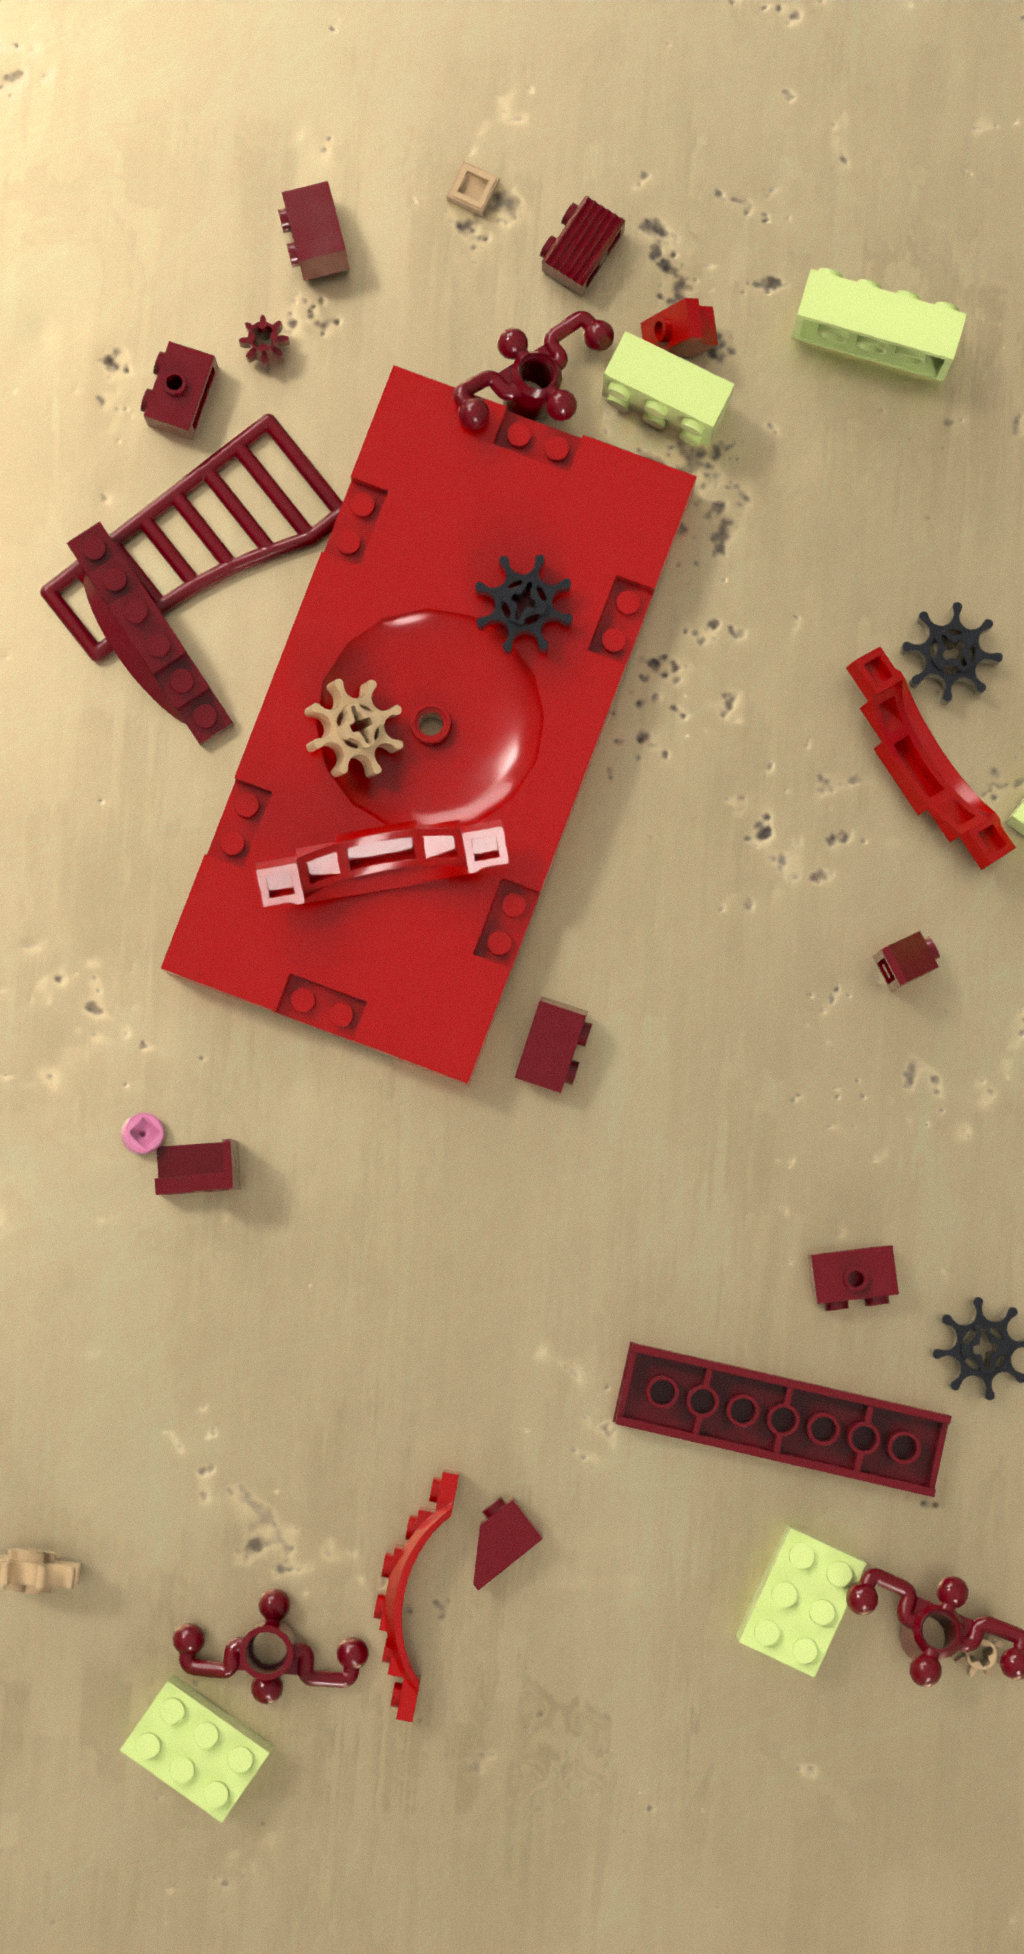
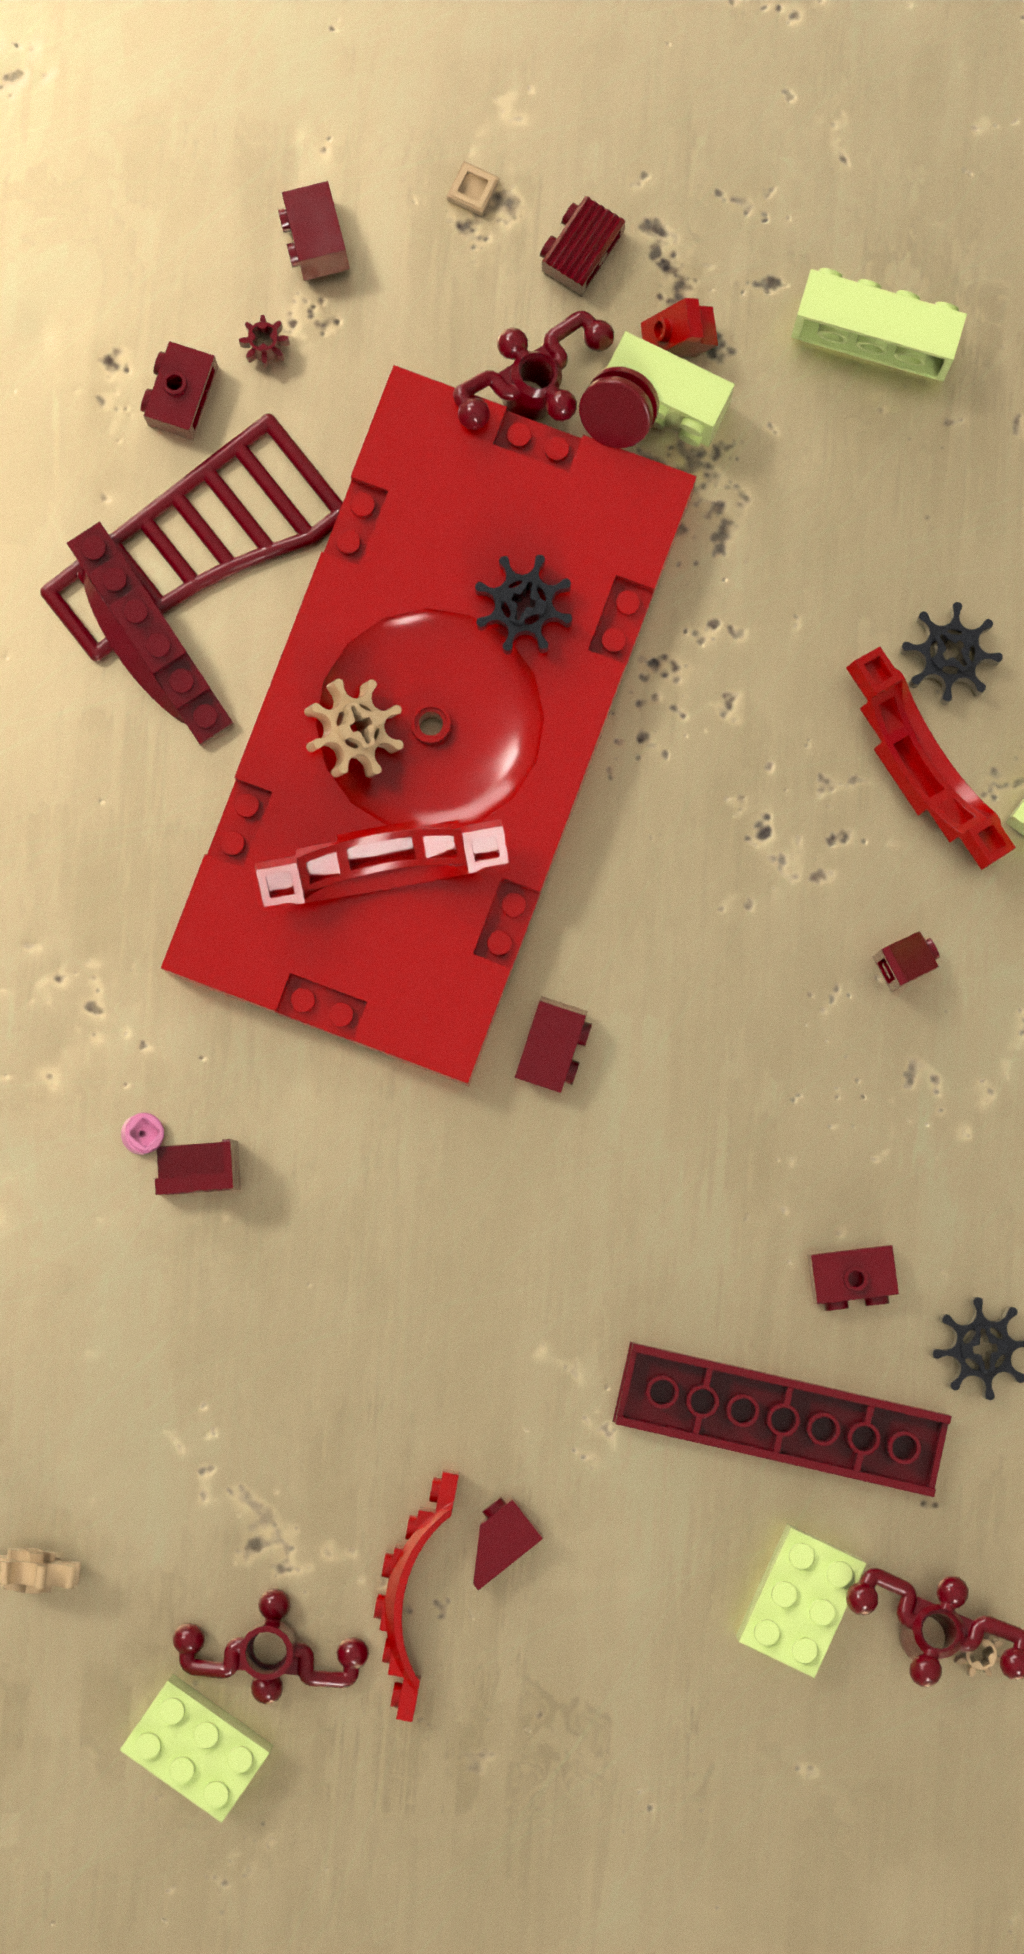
(619, 407): none -> dark red head

